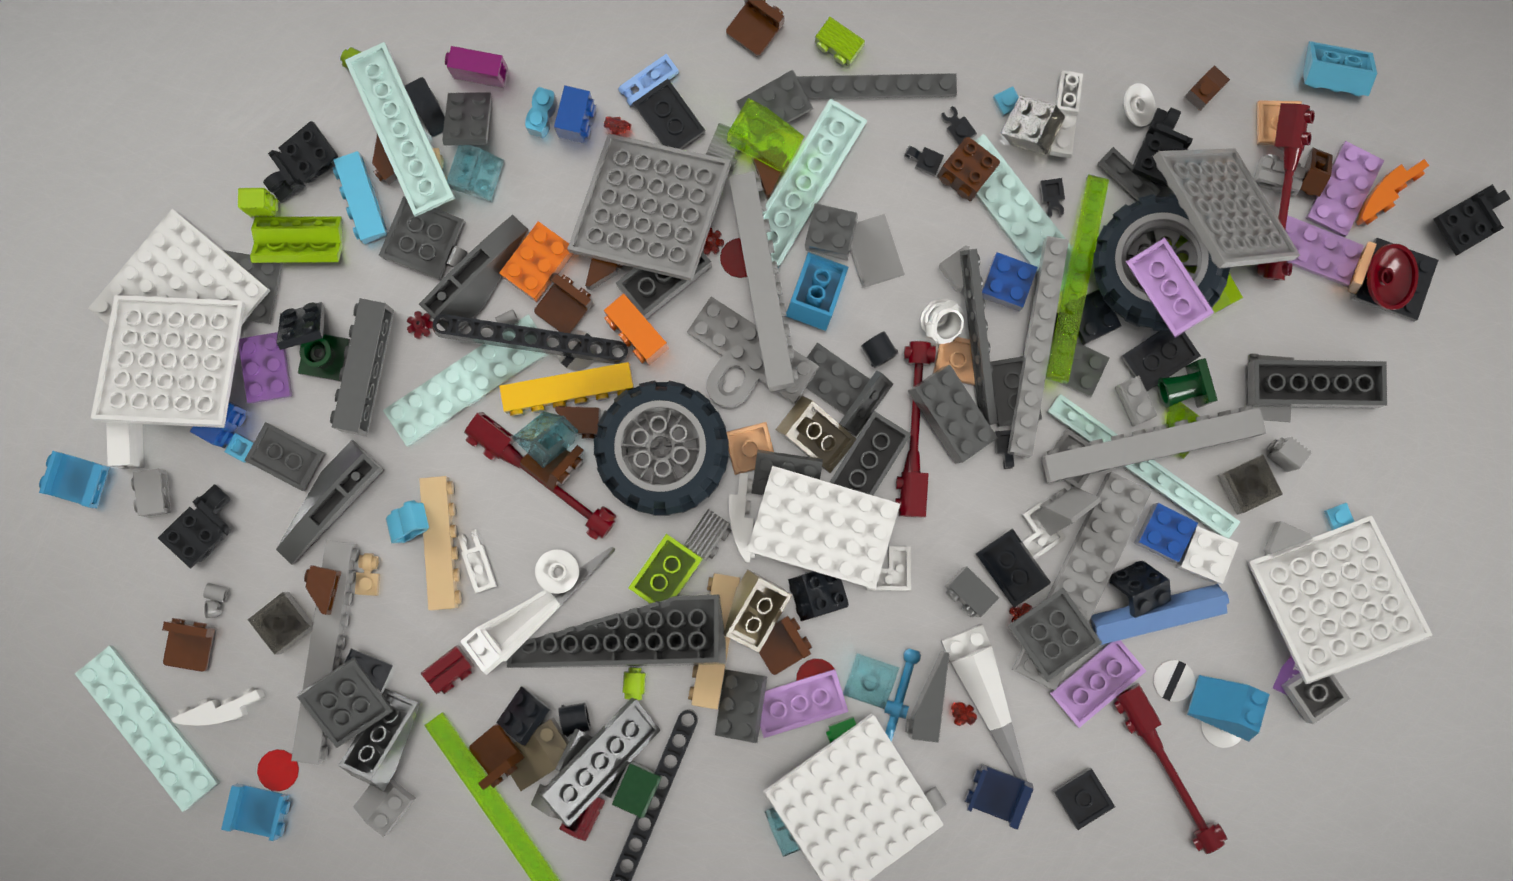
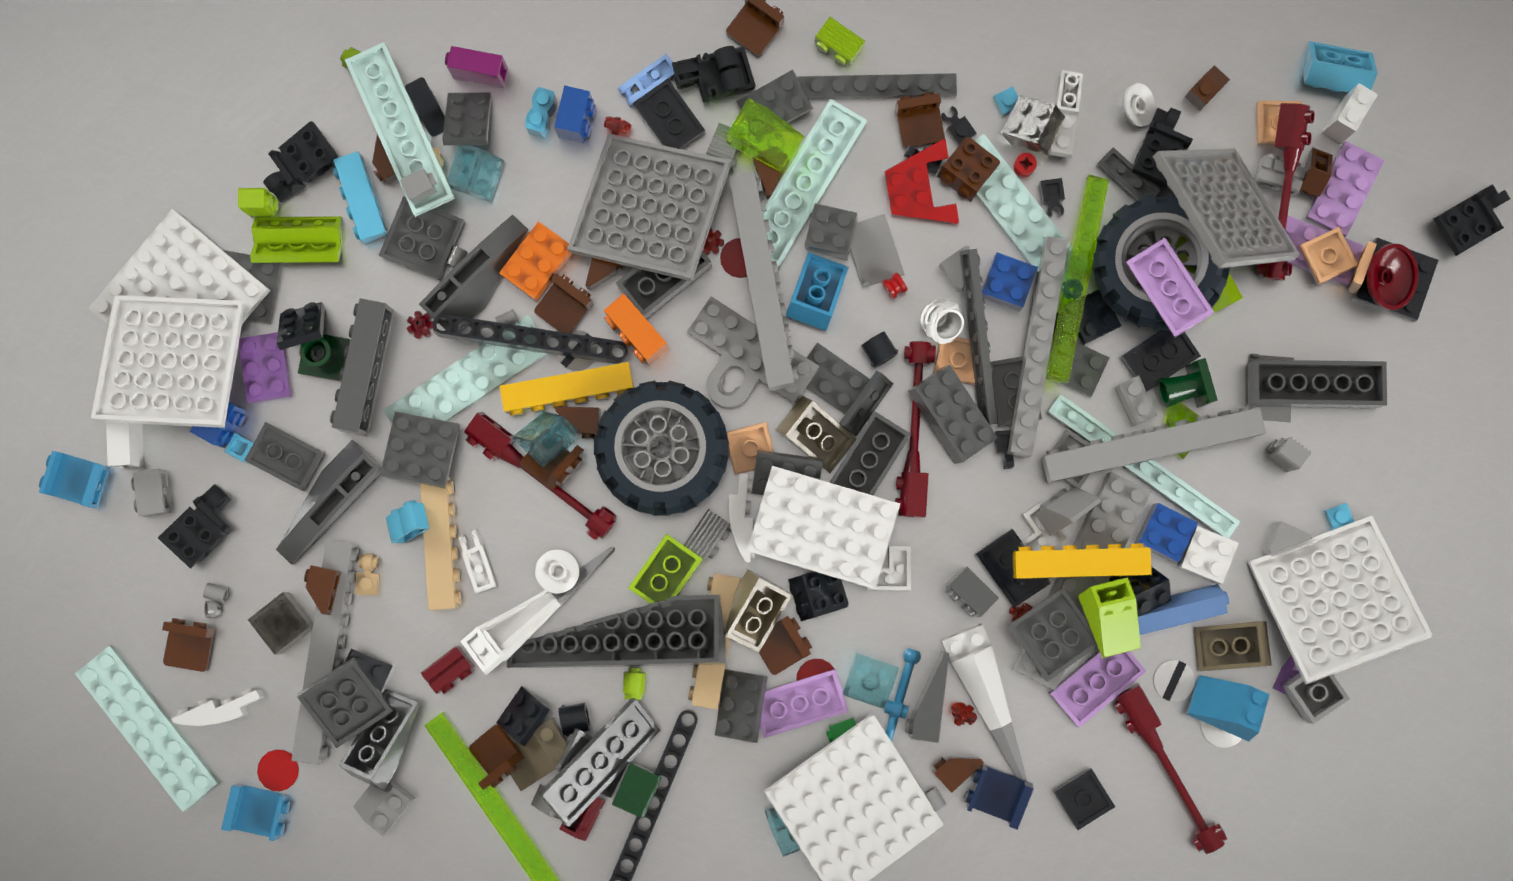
(419, 185): none -> light grey brick
(420, 450): none -> dark grey plate
(717, 73): none -> black plate
(894, 286): none -> red wheel
(910, 186): none -> red wing
(919, 119): none -> reddish brown bracket
(955, 770): none -> reddish brown slope
(1023, 169): none -> red wheel
(1072, 283): none -> clear green plate
(1082, 562): none -> yellow brick
(1112, 616): none -> lime slope
(1233, 646): none -> dark tan slope
(1250, 484): clear smoke brick -> none
(1328, 255): none -> light nougat tile
(1349, 113): none -> white brick
(1385, 192): orange slope -> none

